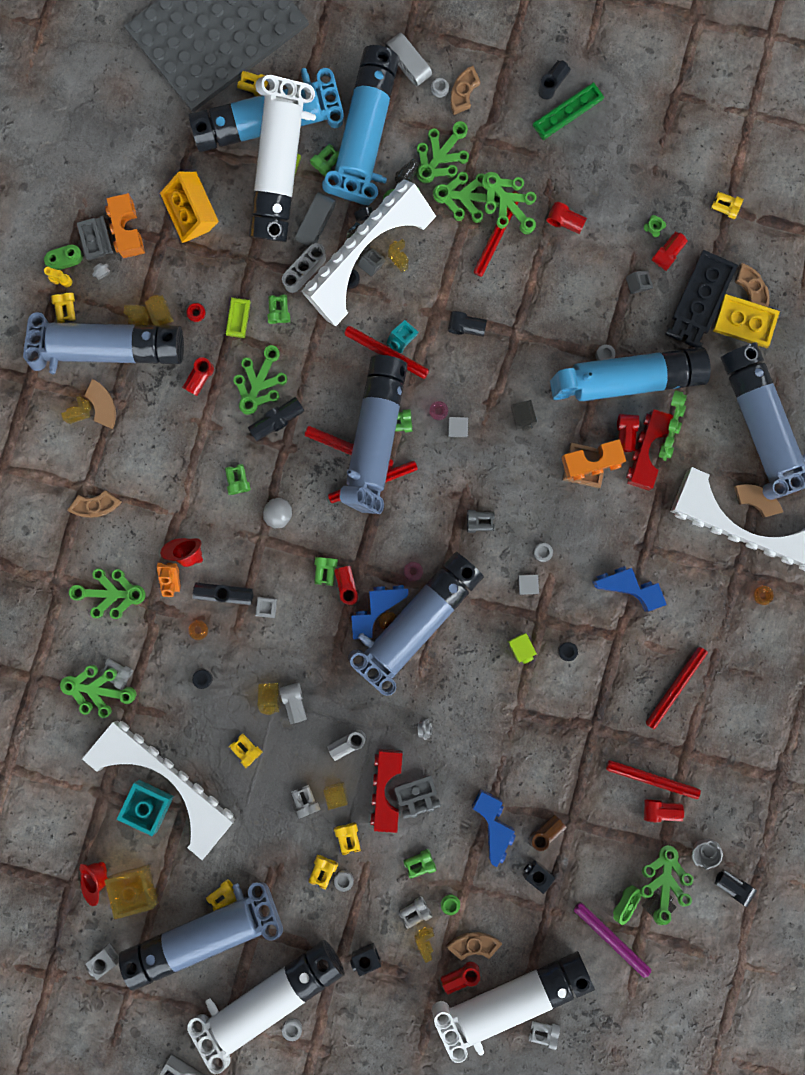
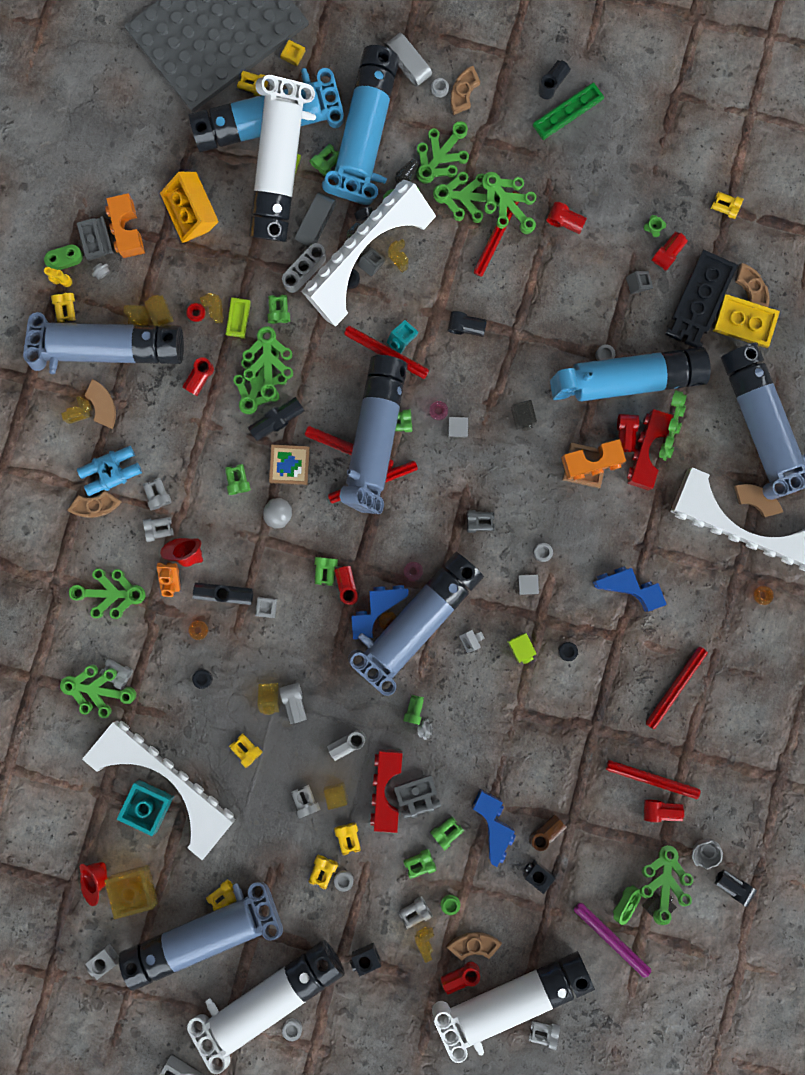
(117, 475): none -> dark azure pin
(150, 528): none -> light grey piece
(156, 501): none -> light grey piece
(215, 310): none -> clear yellow bracket
(267, 360): none -> bright green plant
(289, 464): none -> tile
(292, 53): none -> yellow tile
(414, 710): none -> bright green piece
(440, 836): none -> bright green piece
(471, 640): none -> light grey tile

